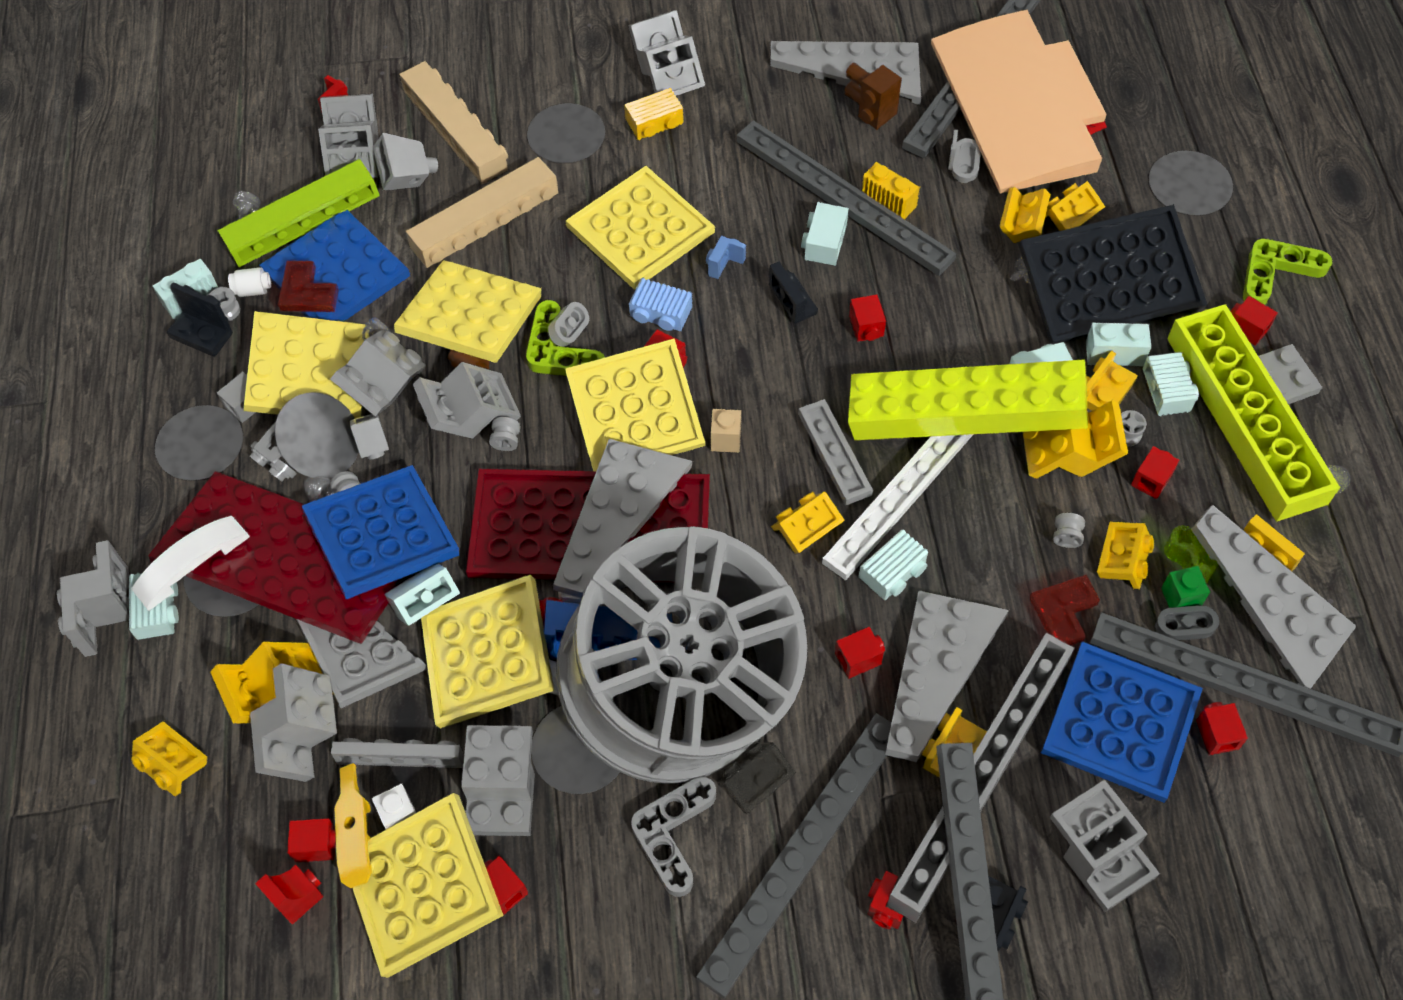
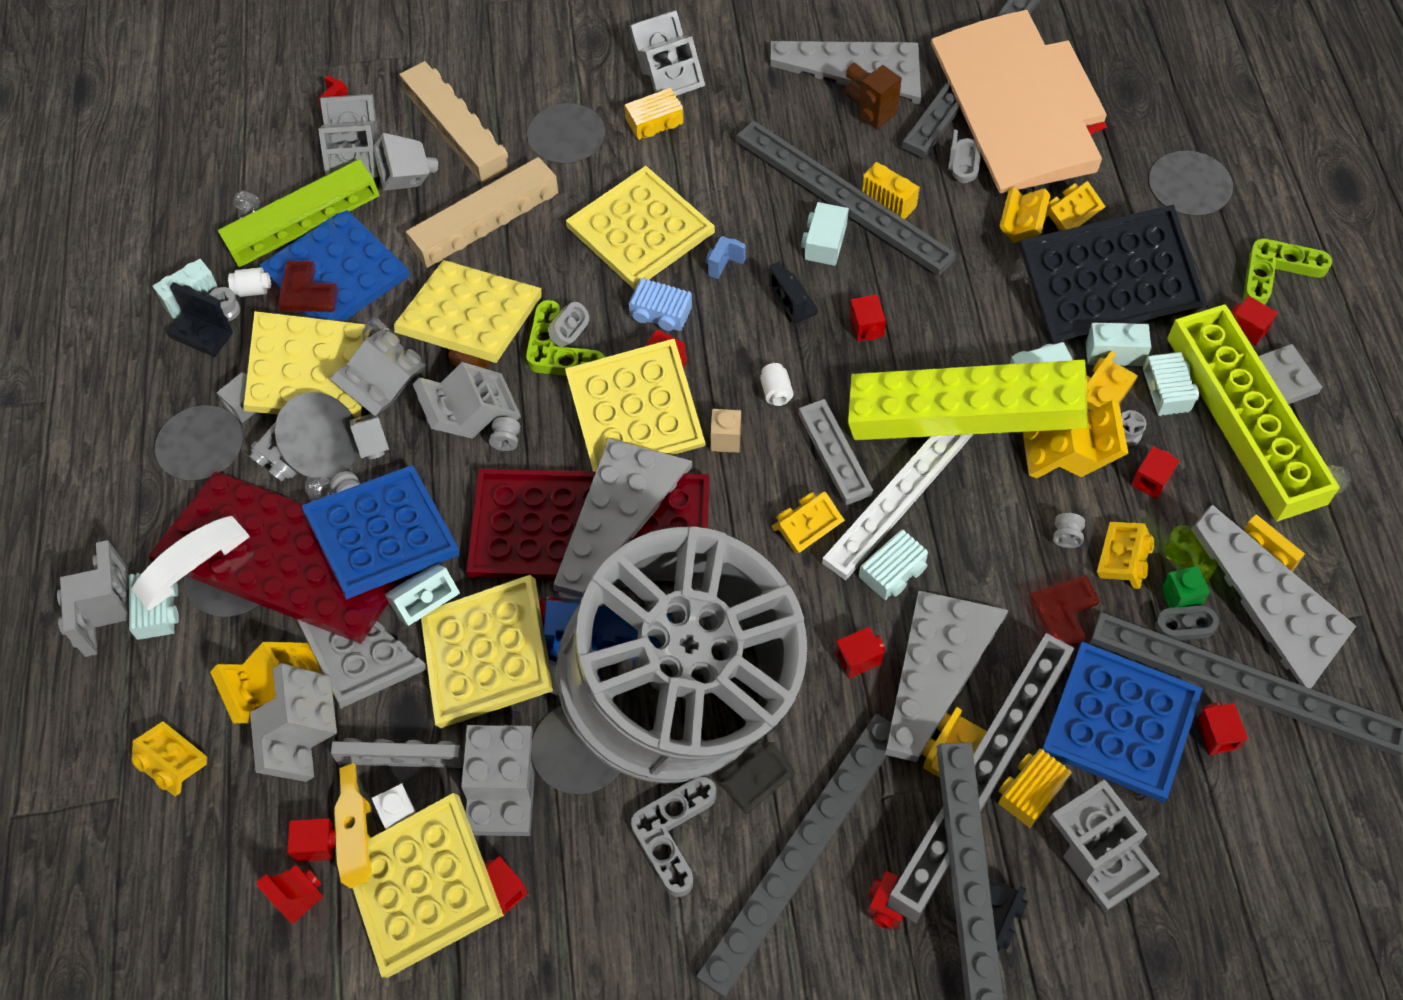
(776, 384): none -> white brick
(1034, 787): none -> yellow brick

